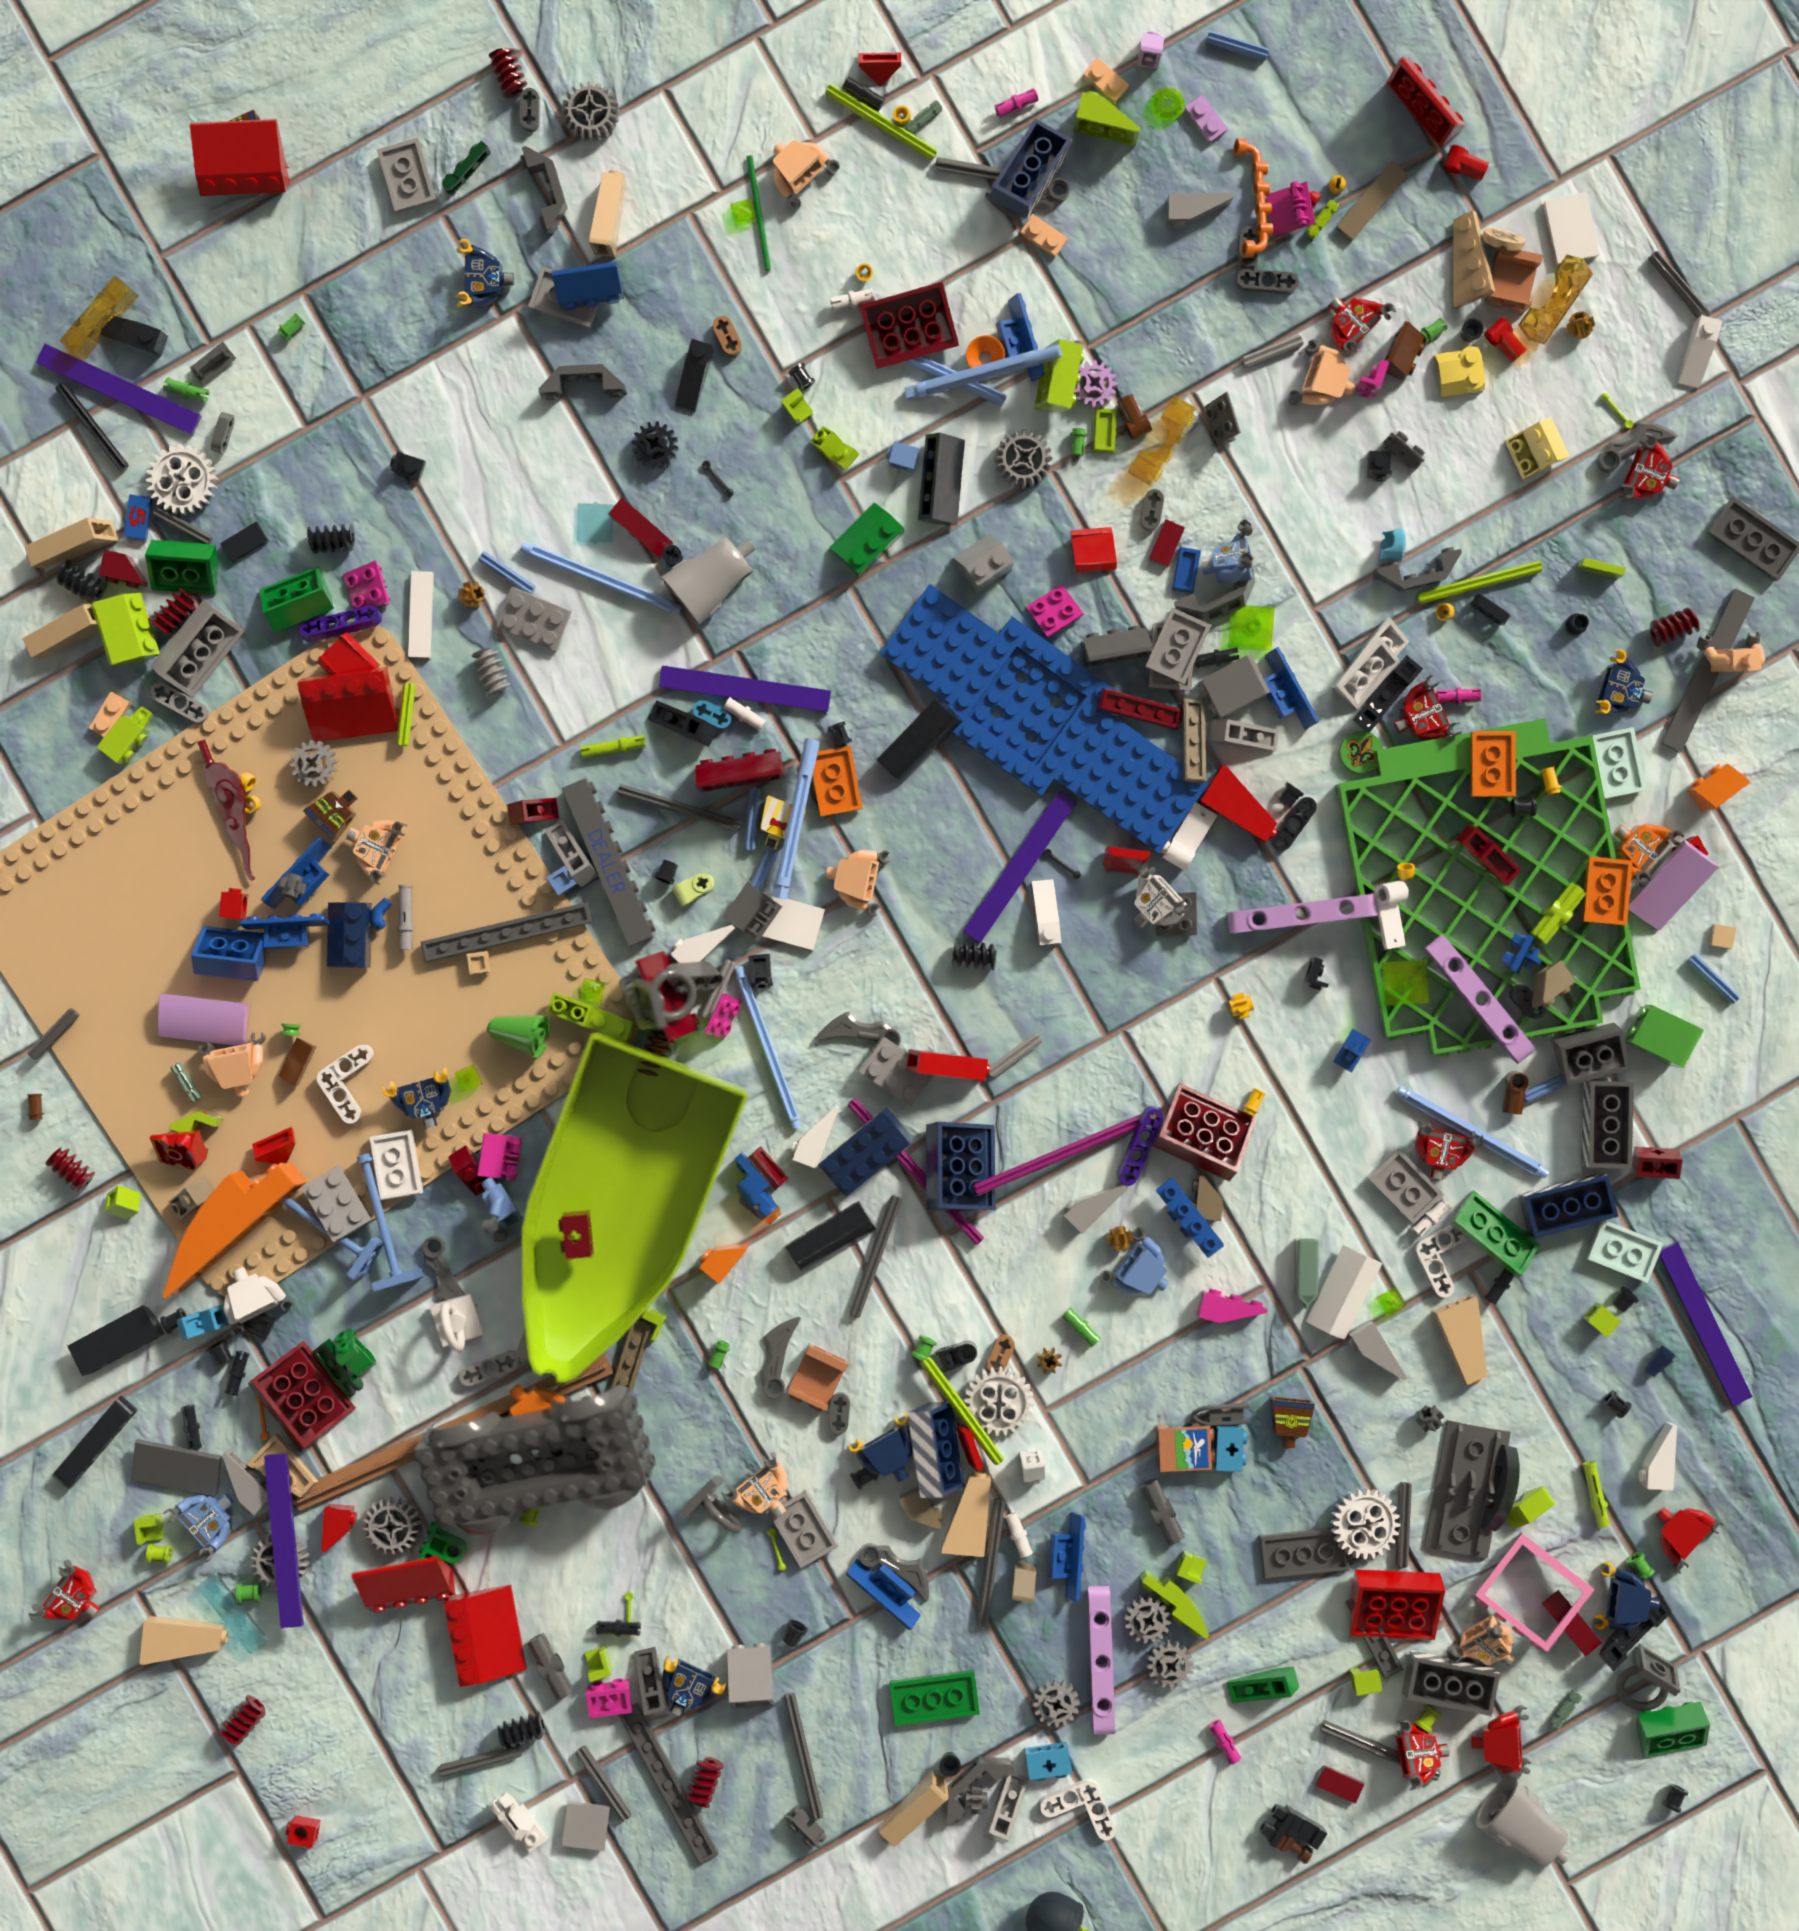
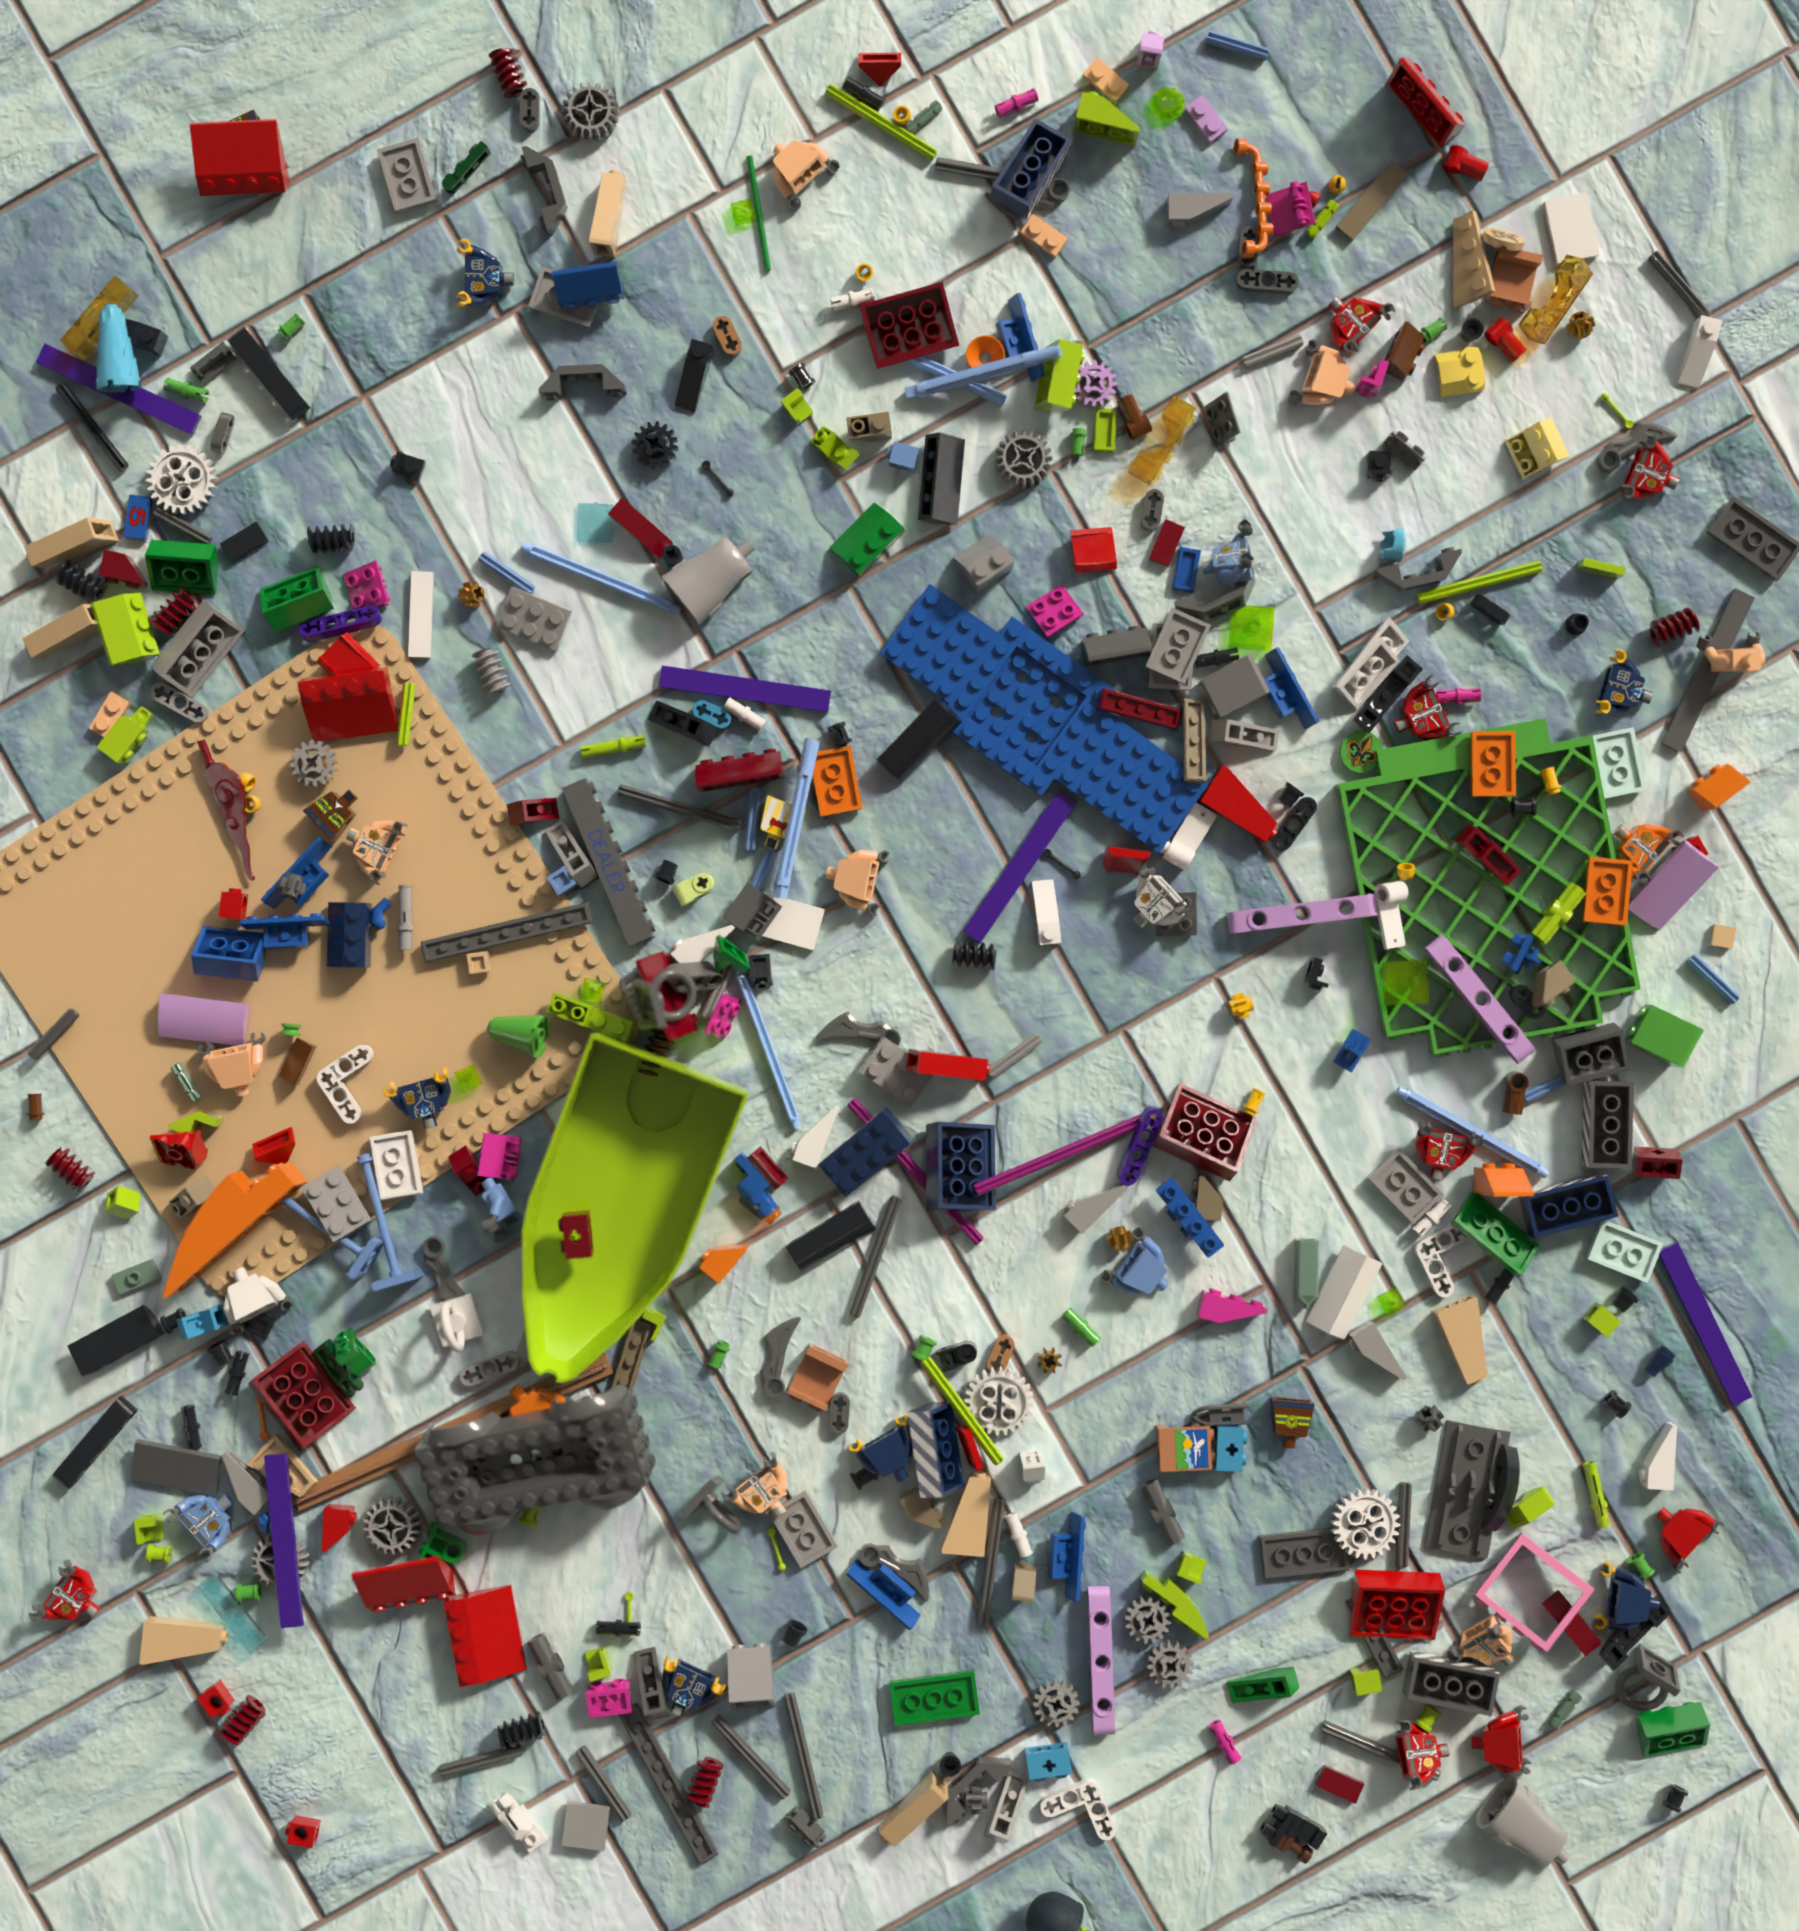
(115, 359): none -> medium azure cone
(136, 1276): none -> sand green plate
(216, 1690): none -> red brick
(264, 1523): none -> blue arm
(268, 373): none -> black beam
(728, 954): none -> green slope
(750, 1756): none -> dark grey axle
(869, 427): none -> dark tan slope
(1501, 1181): none -> orange slope

